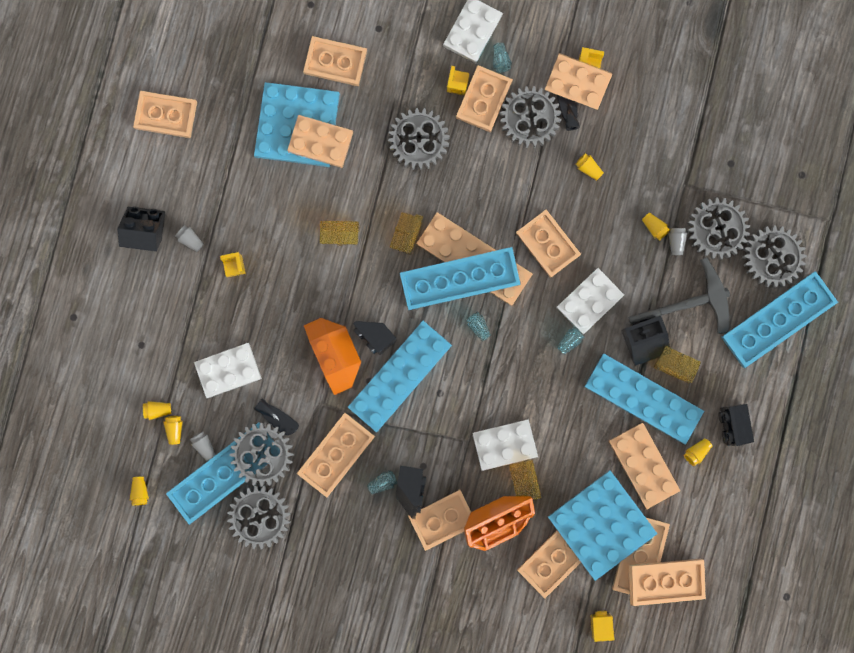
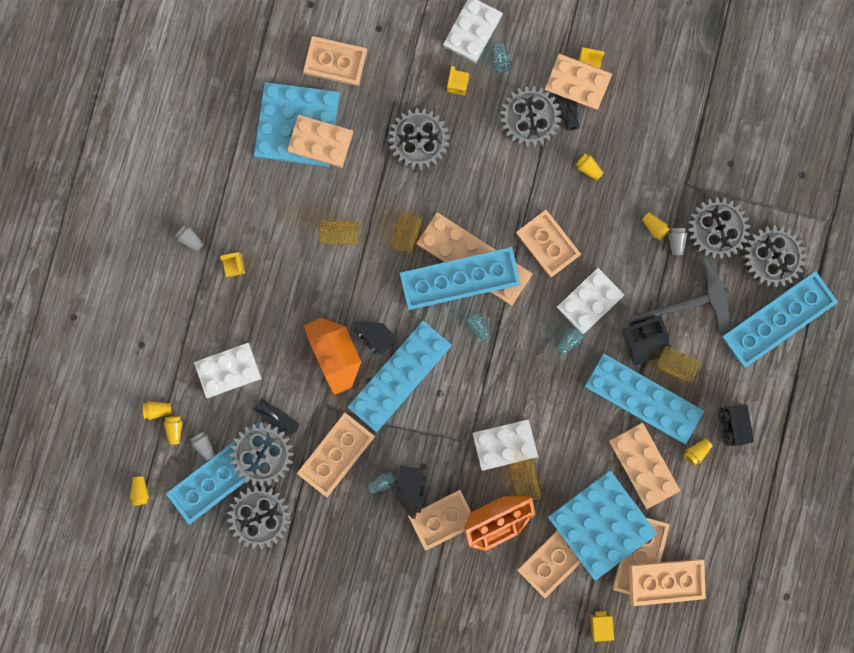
(141, 228): black slope -> none
(165, 114): light nougat plate -> none
(484, 98): light nougat plate -> none

